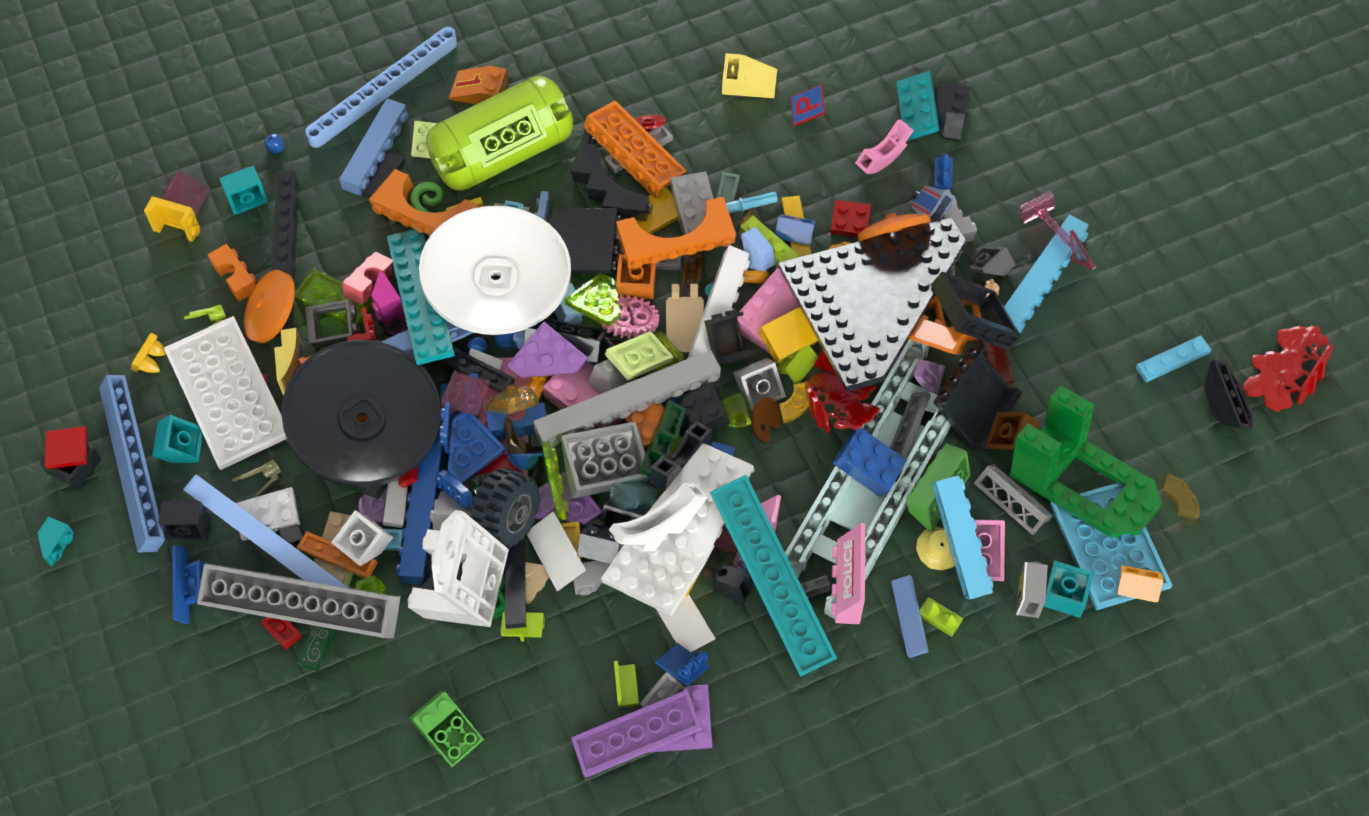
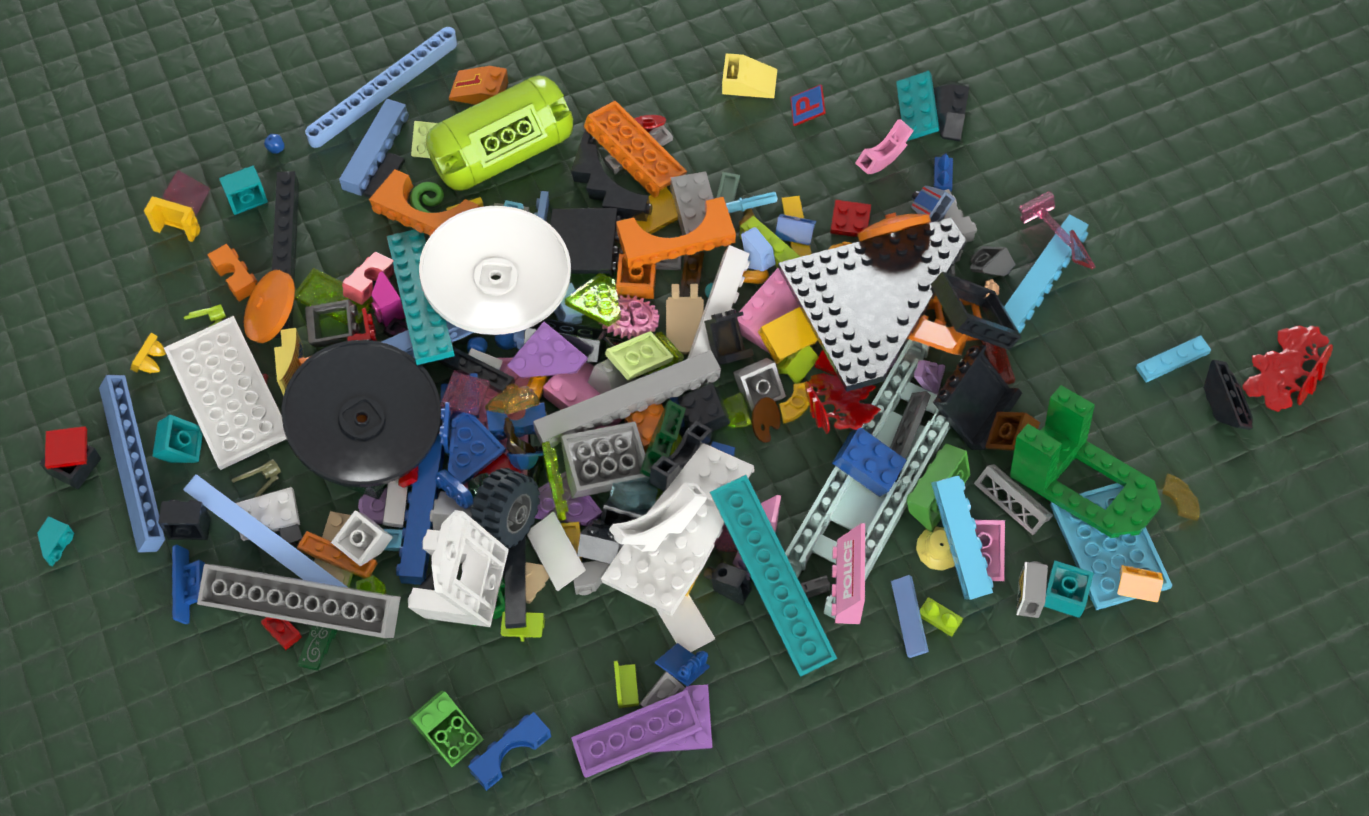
(529, 733): none -> blue arch

